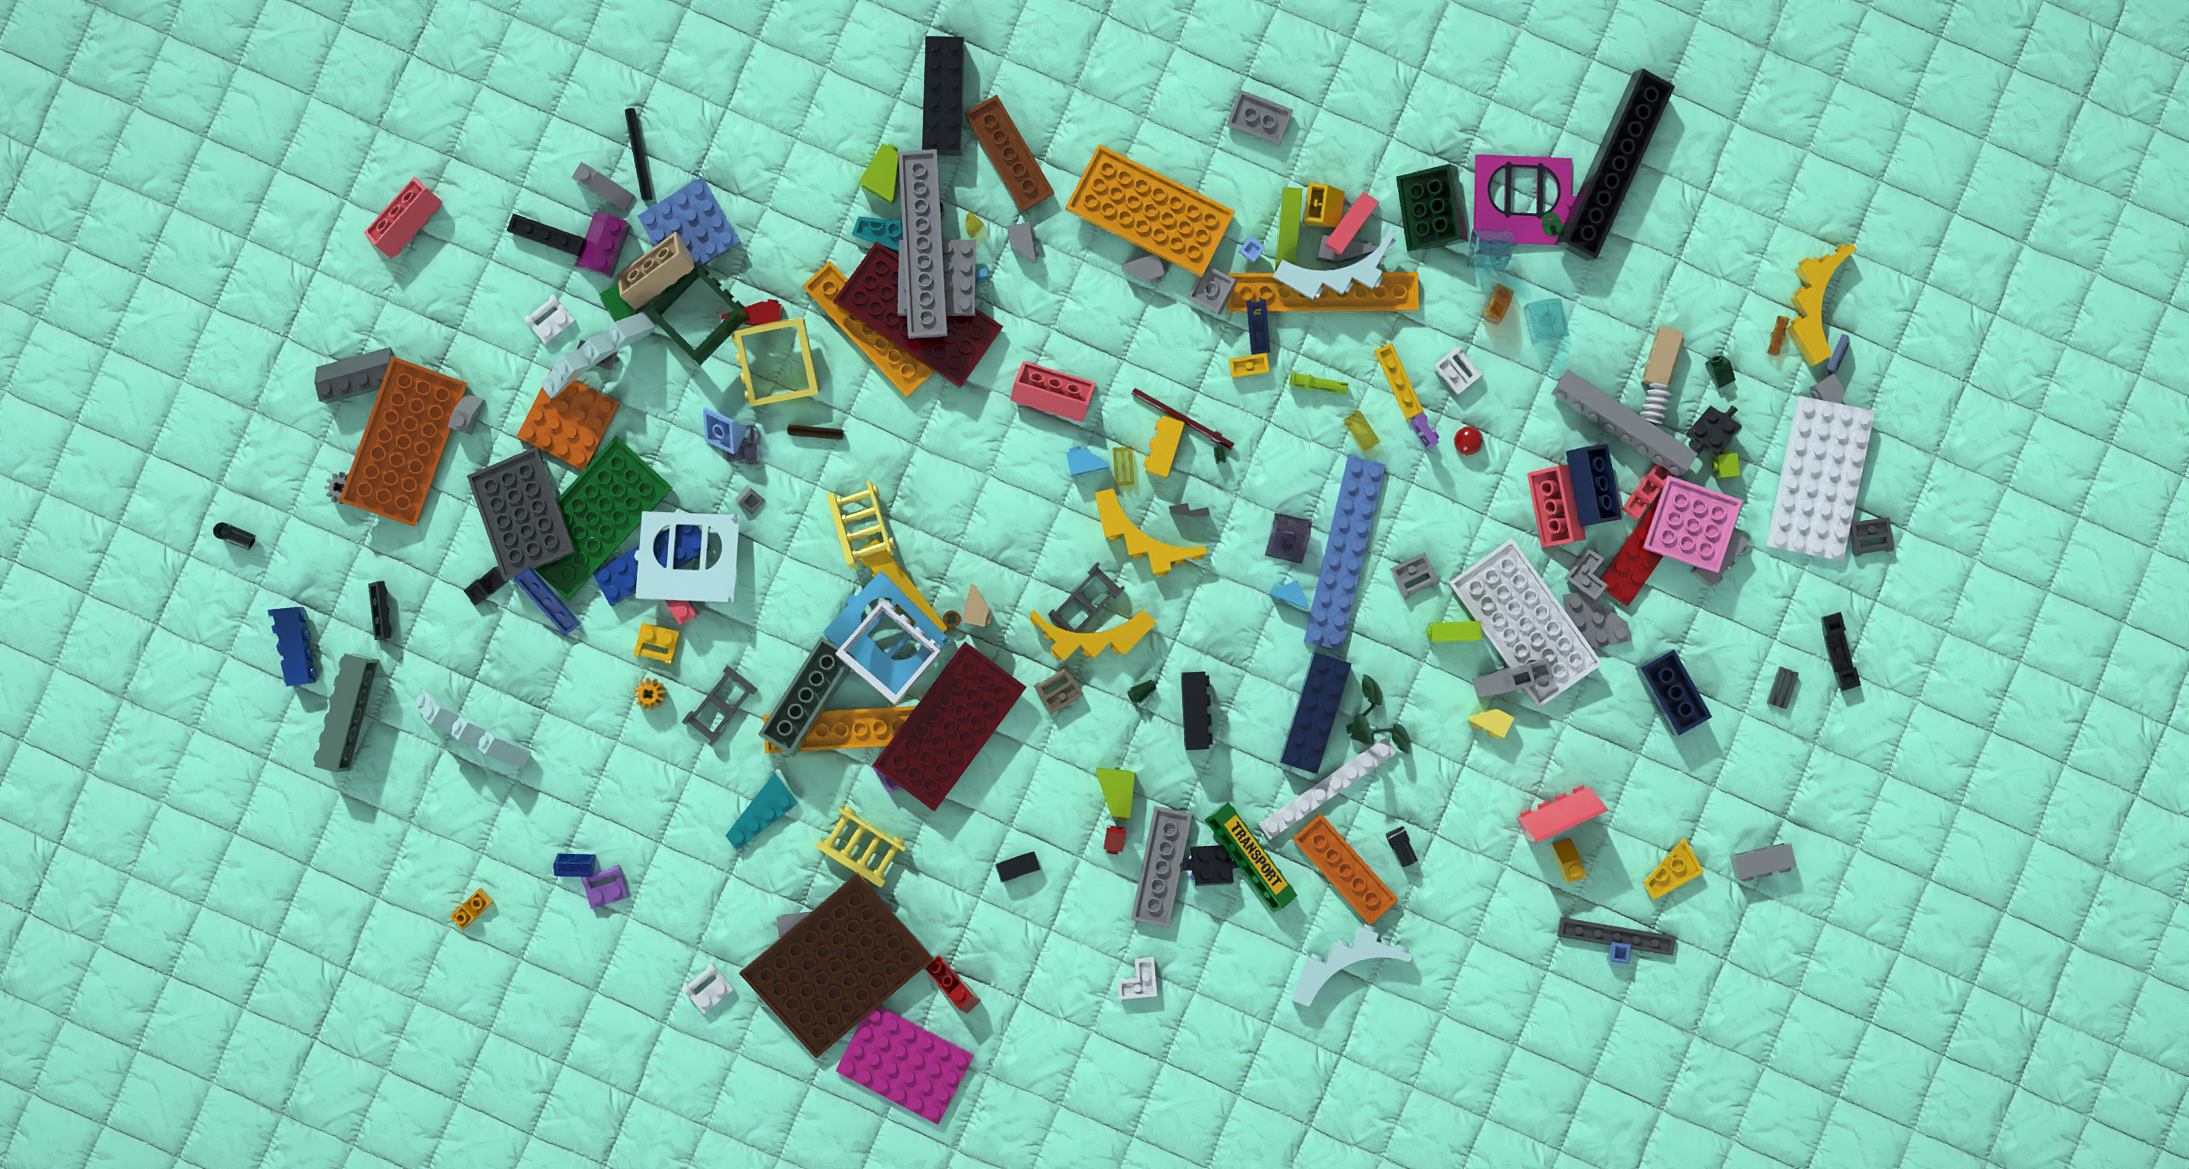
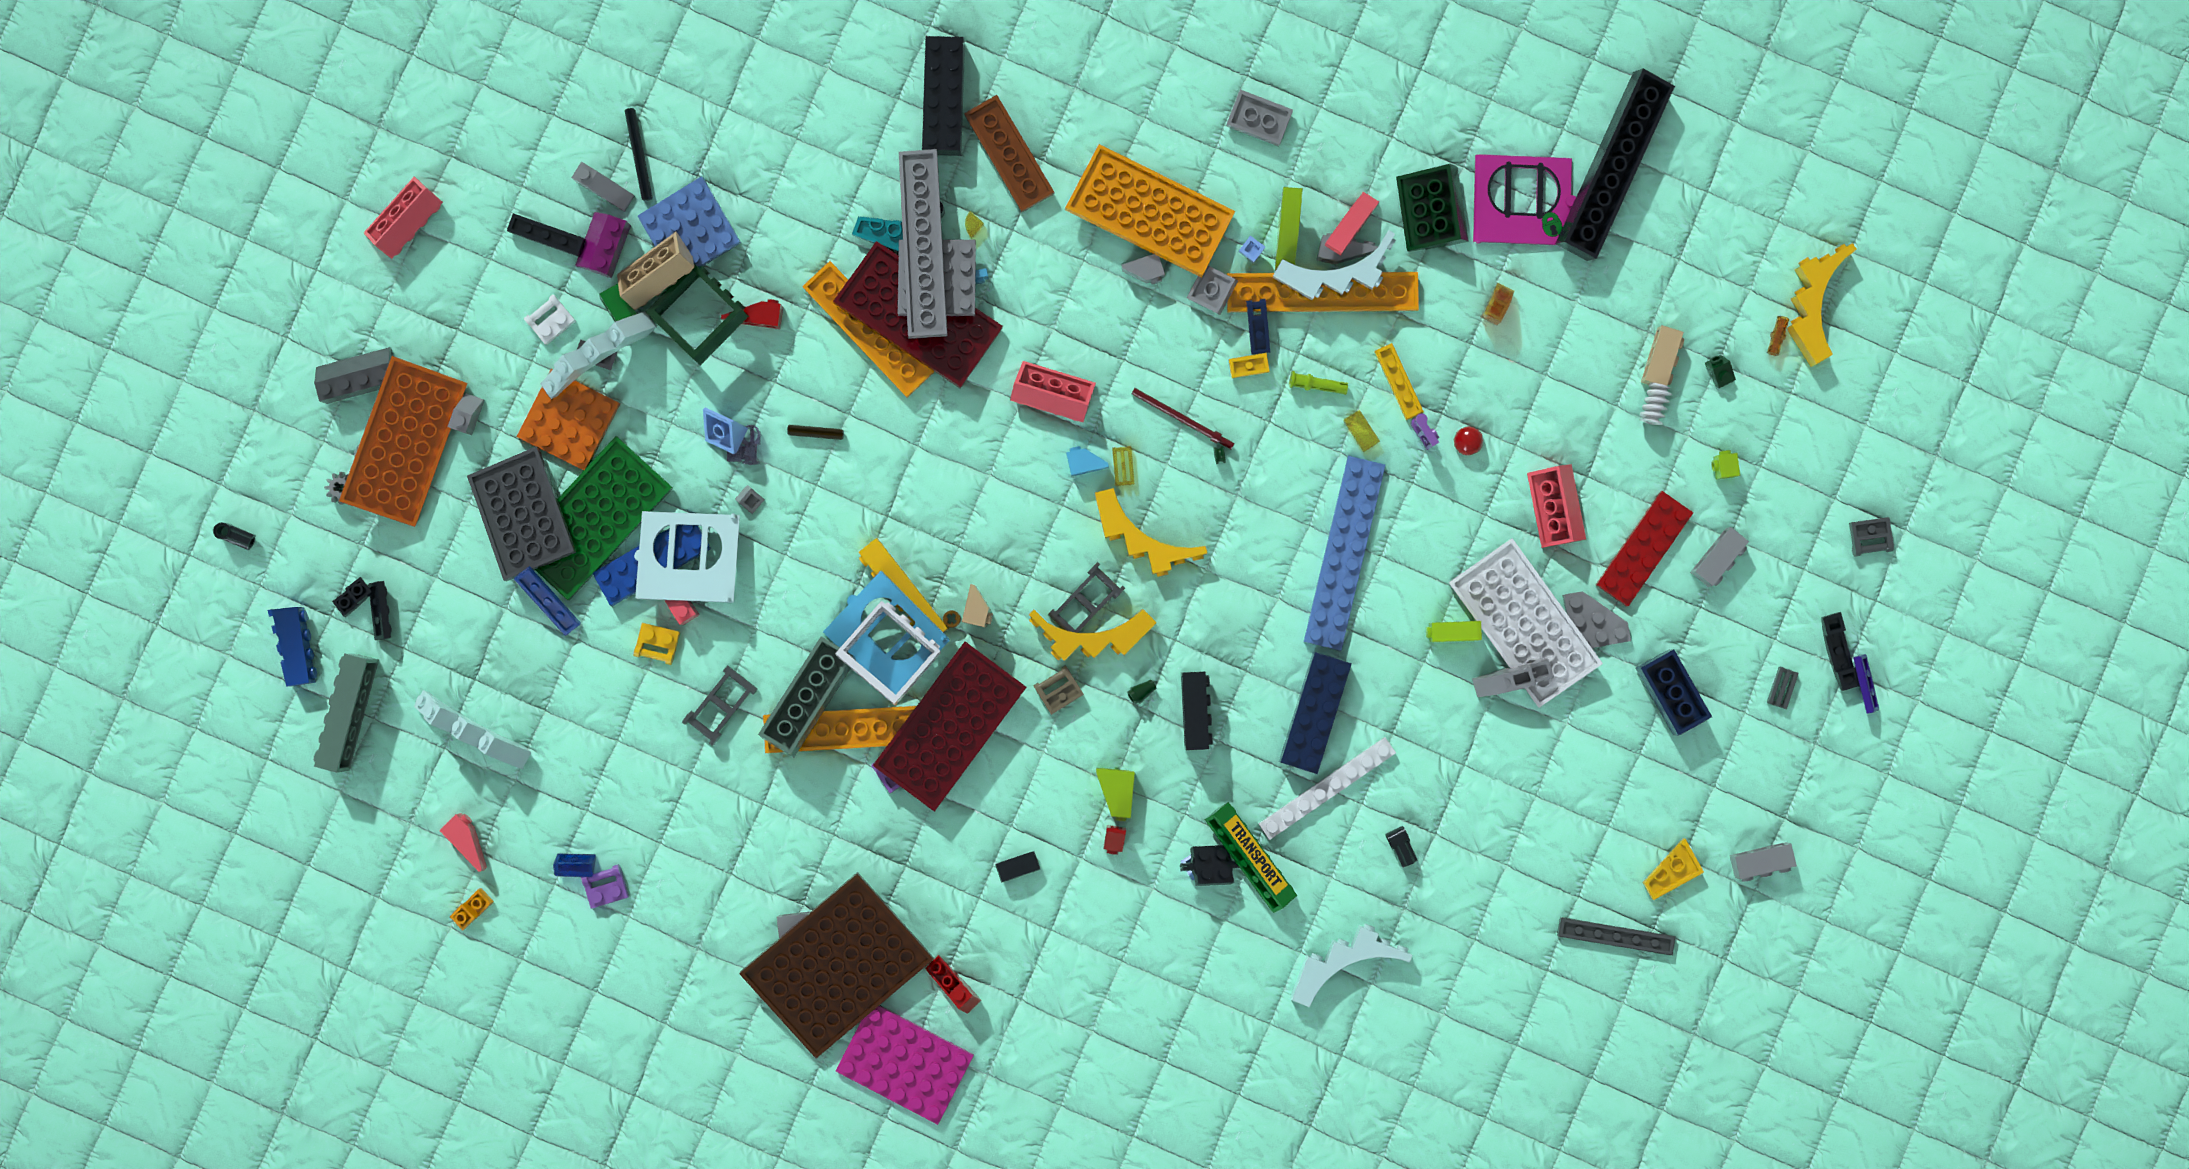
(353, 597): none -> black slope
(465, 839): none -> coral slope
(485, 586): black slope -> none
(650, 686): light orange gear -> none
(712, 993): white plate -> none
(742, 360): light yellow window -> none
(764, 810): teal wing -> none
(841, 521): light yellow fence -> none
(861, 865): light yellow fence -> none
(882, 174): lime slope -> none
(1021, 240): light grey slope -> none
(1143, 985): white plate -> none
(1161, 866): light grey plate -> none
(1163, 446): yellow brick -> none
(1183, 510): dark grey slope -> none
(1288, 538): slope -> none
(1291, 593): medium azure slope -> none
(1323, 206): yellow slope -> none
(1345, 869): orange plate -> none
(1360, 728): dark green plant -> none
(1412, 569): light grey plate -> none
(1453, 374): white plate -> none
(1490, 249): clear light blue slope -> none
(1494, 721): light yellow slope -> none
(1546, 320): clear light blue slope -> none
(1560, 814): coral slope -> none
(1568, 860): yellow slope -> none
(1583, 575): light grey plate -> none
(1593, 485): dark blue brick -> none
(1619, 952): medium blue slope -> none
(1624, 423): light grey brick -> none
(1646, 491): coral slope -> none
(1692, 524): bright pink plate -> none
(1714, 430): black plate -> none
(1820, 478): white plate -> none
(1828, 389): light grey slope -> none
(1838, 354): sand blue tile -> none
(1866, 683): none -> dark purple tile

